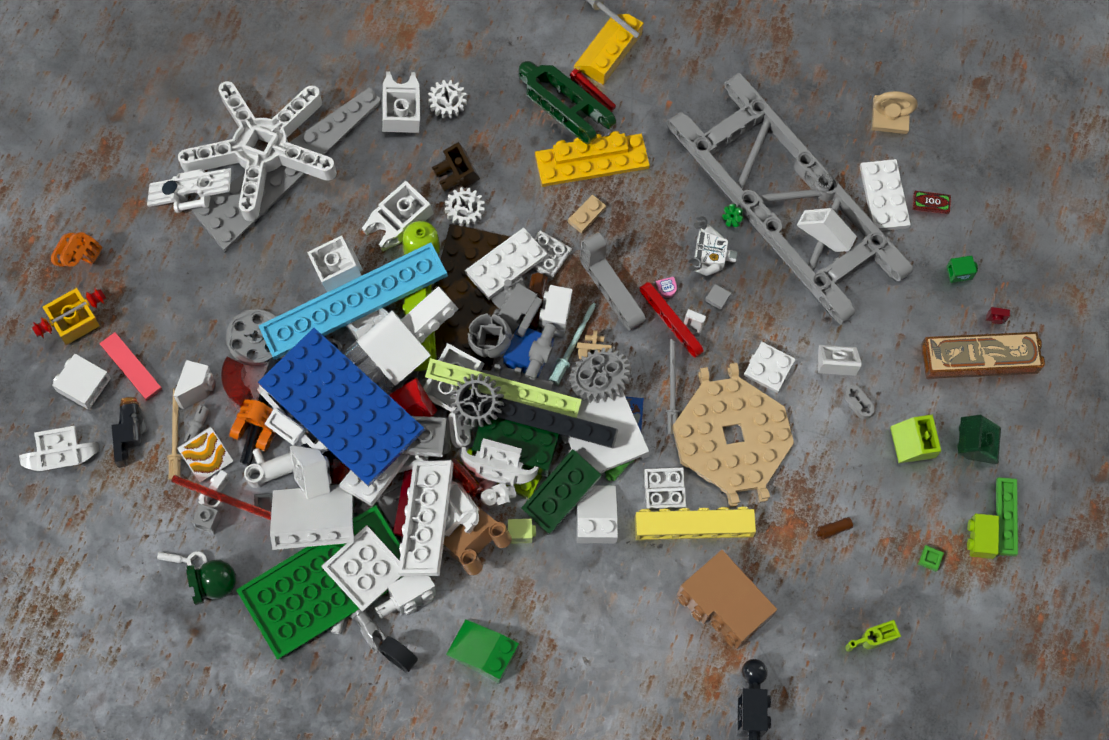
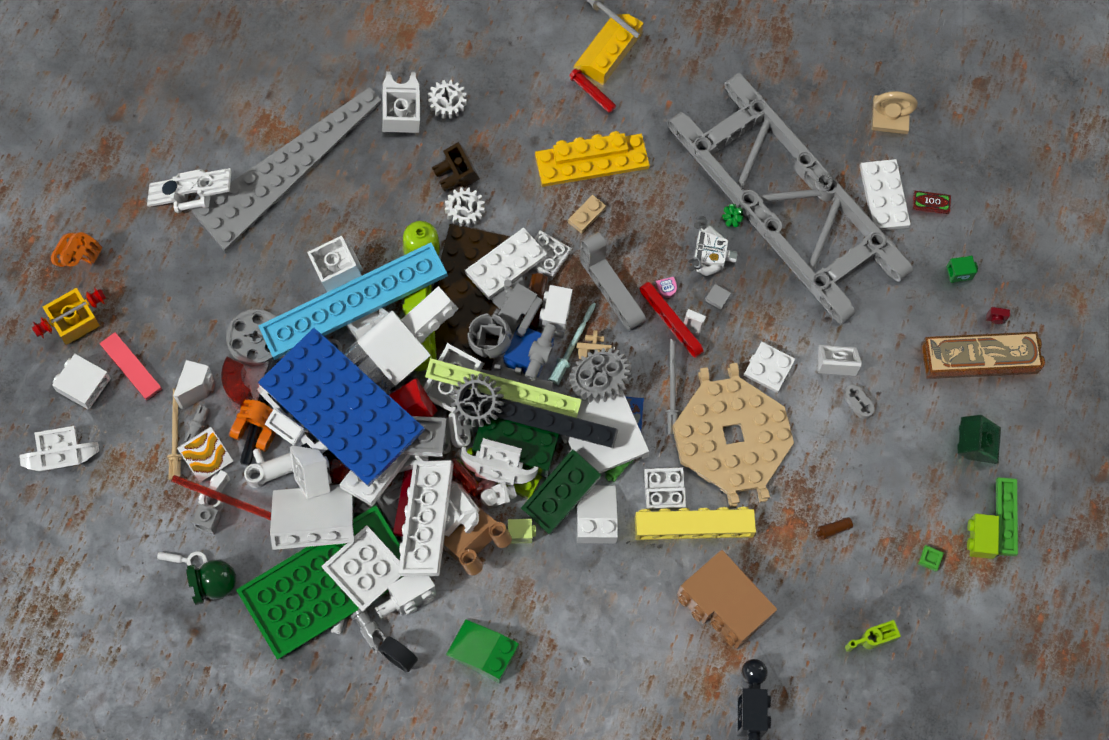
(128, 431): black plate -> none
(257, 162): white beam -> none
(263, 501): dark grey tile -> none
(396, 213): white brick -> none
(570, 118): dark green piece -> none
(827, 228): white slope -> none
(916, 439): lime slope -> none

